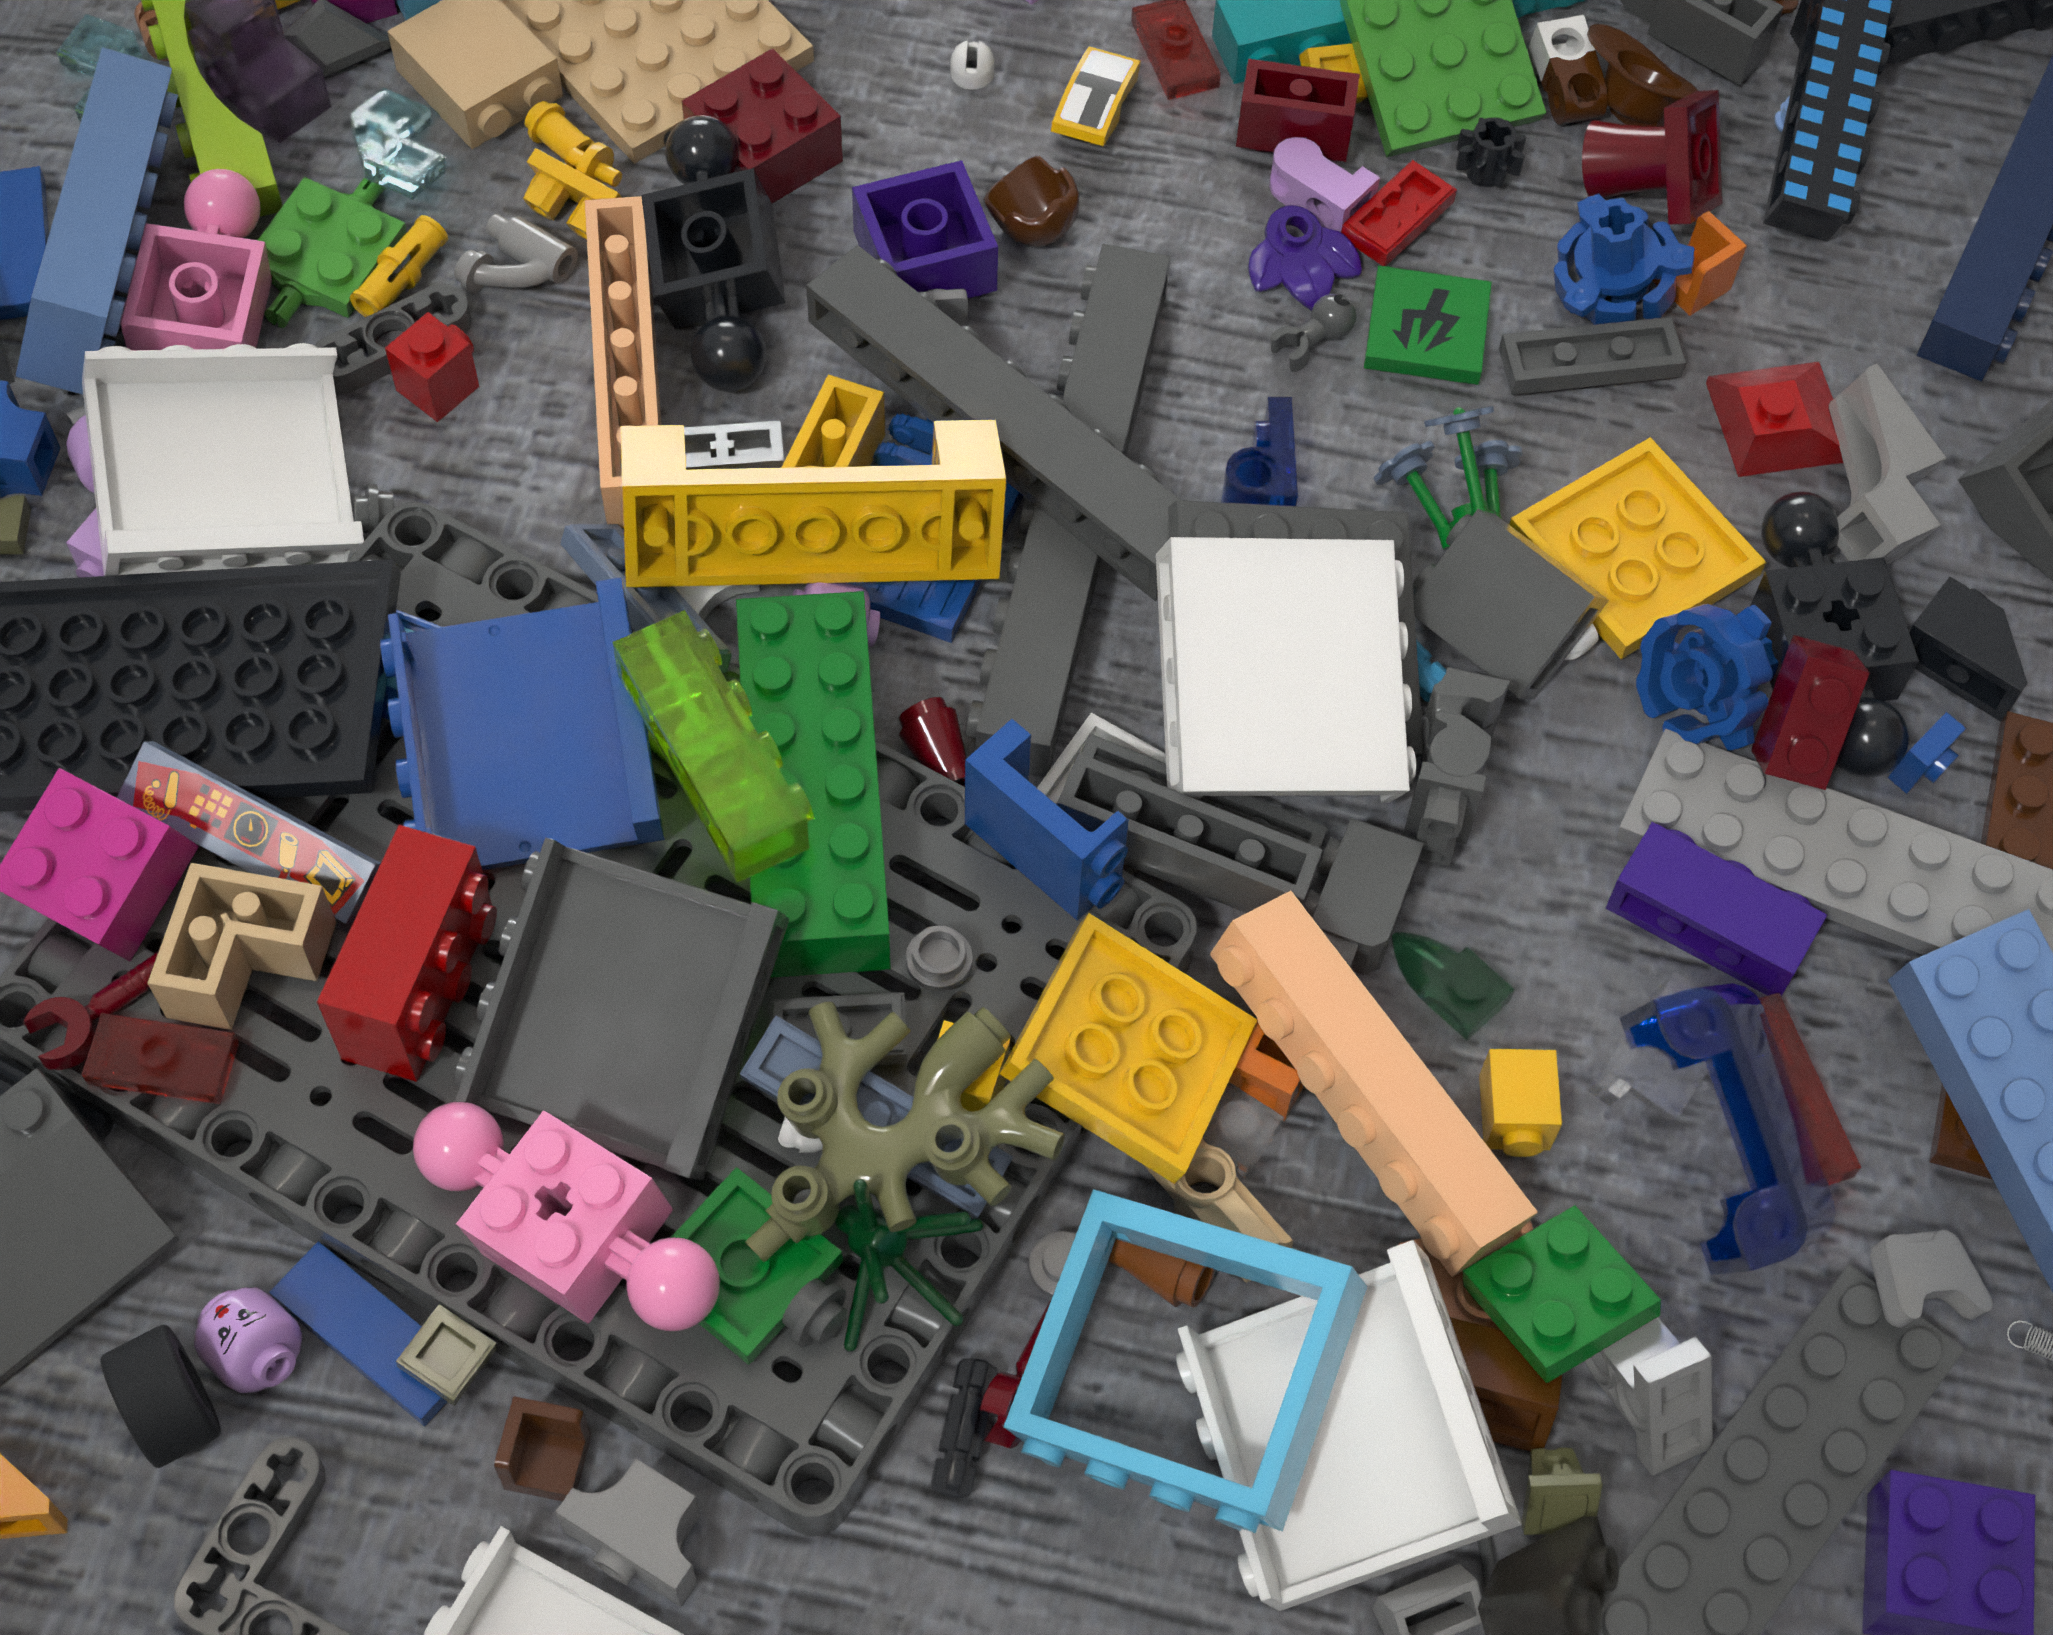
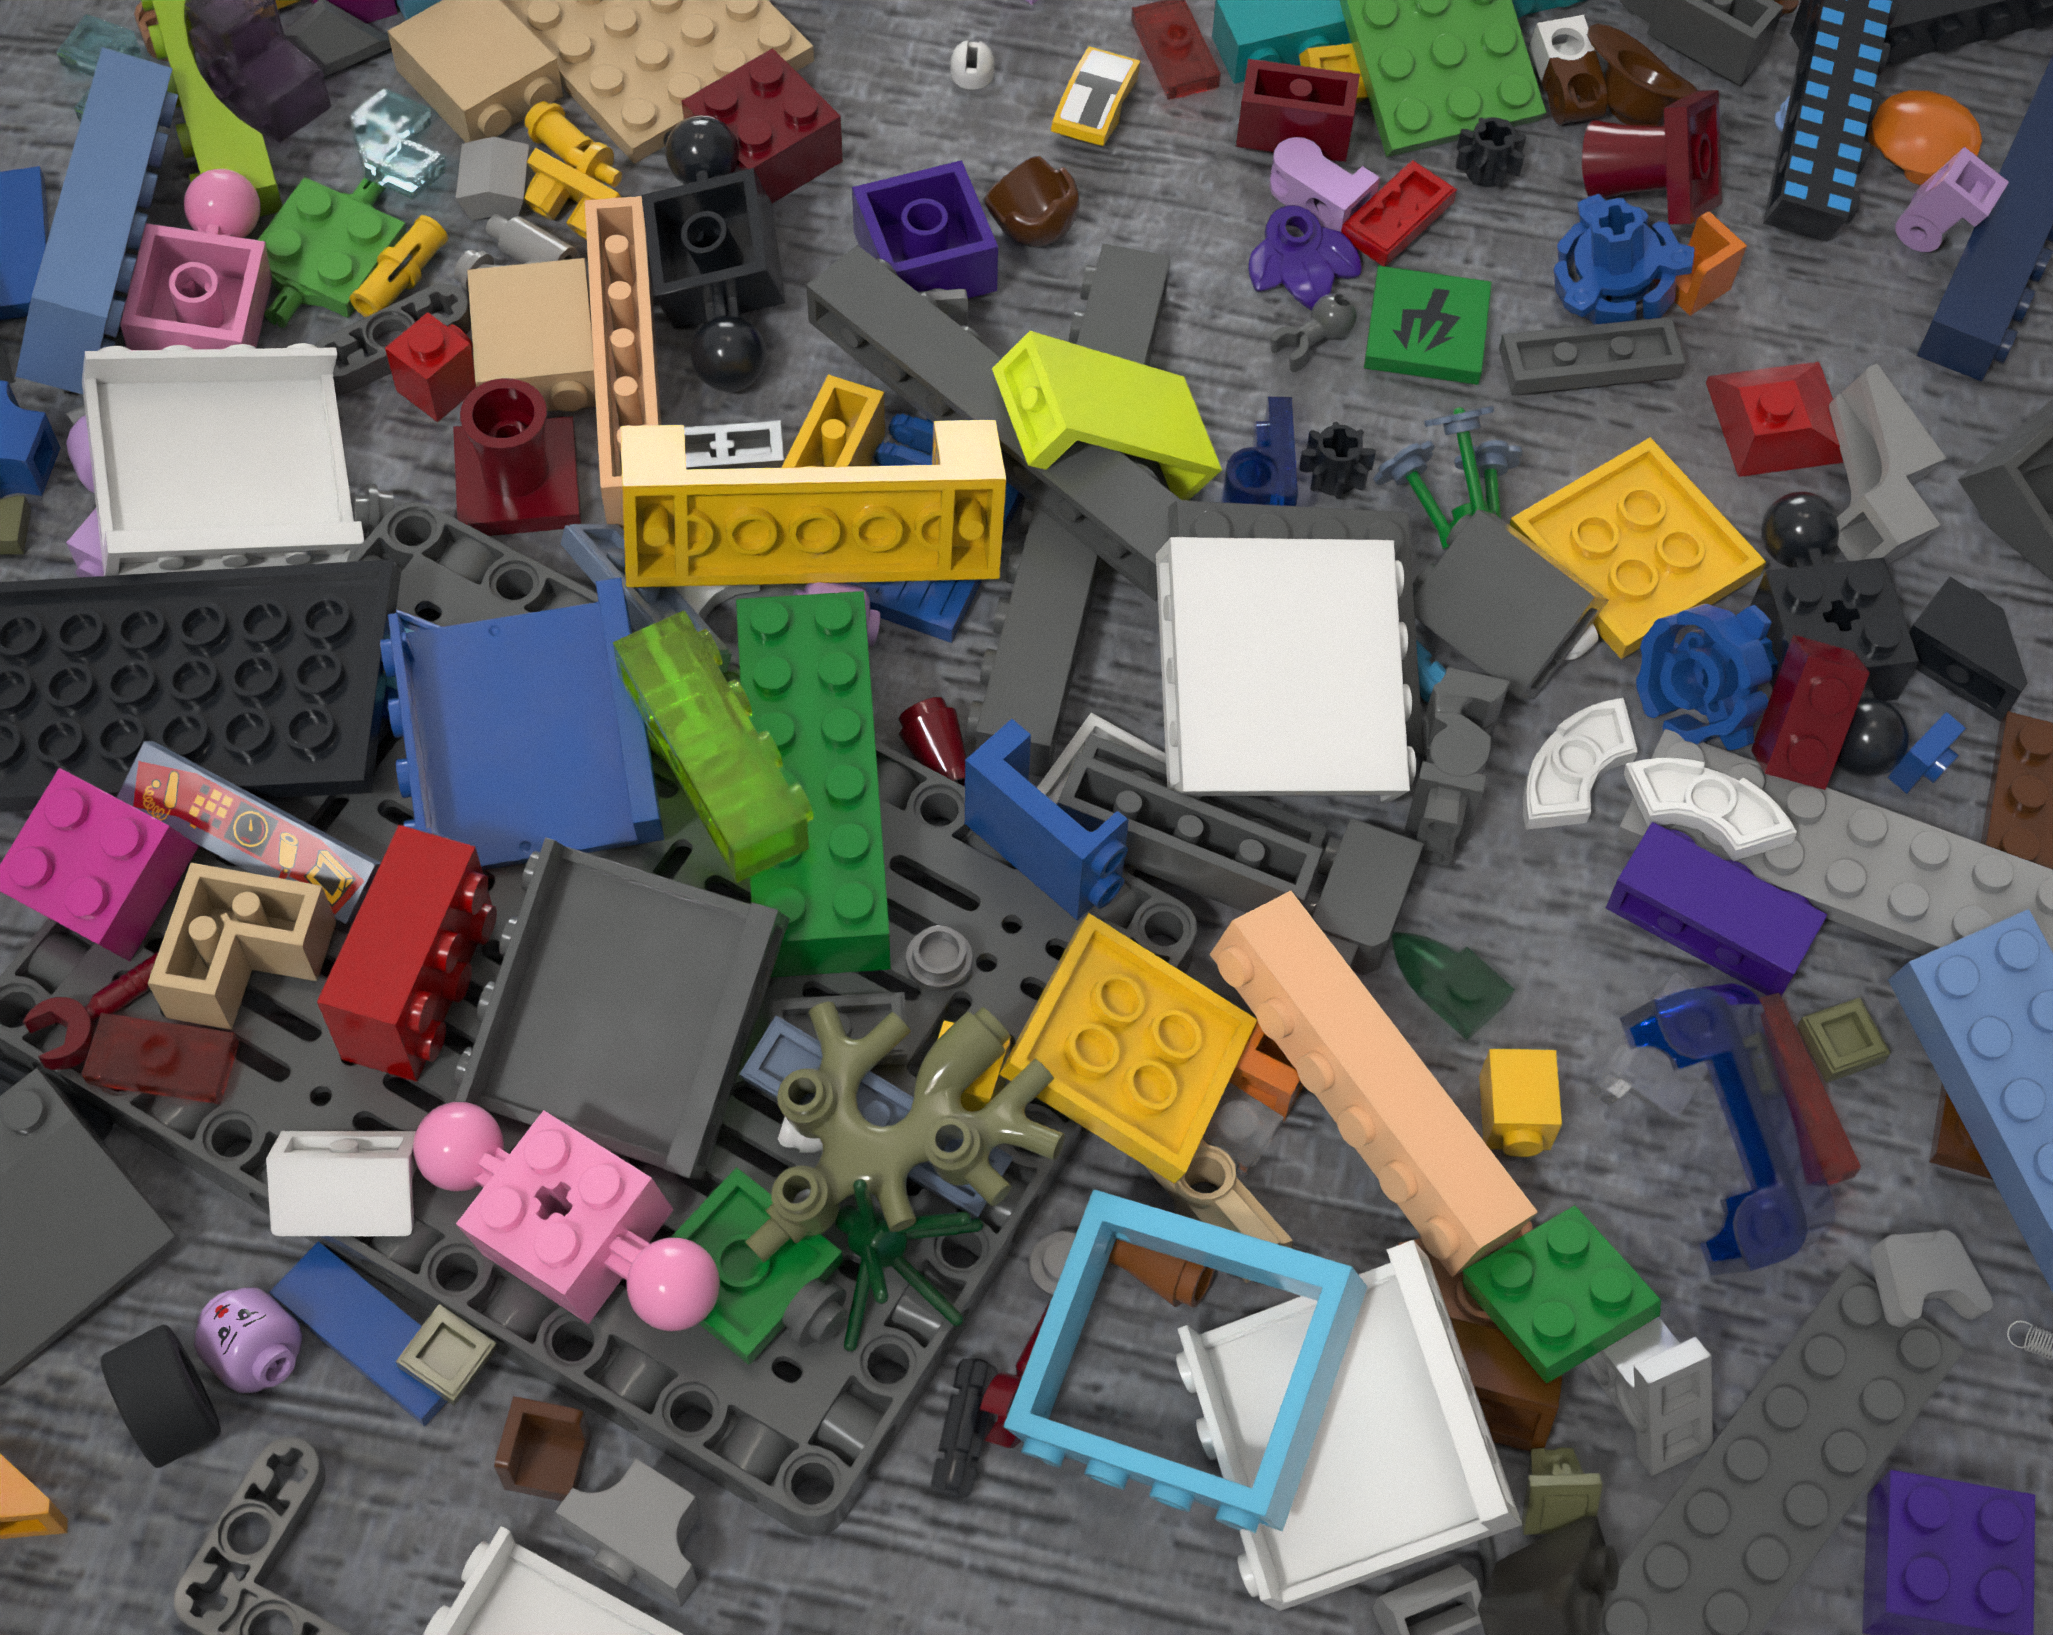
(341, 1183): none -> white panel
(492, 177): none -> light grey piece
(513, 462): none -> dark red plant
(535, 328): none -> tan brick
(1081, 394): none -> neon yellow panel
(1337, 460): none -> black gear
(1573, 761): none -> white tile
(1703, 799): none -> white tile
(1843, 1040): none -> olive tile
(1923, 132): none -> orange dish
(1957, 190): none -> lavender leg

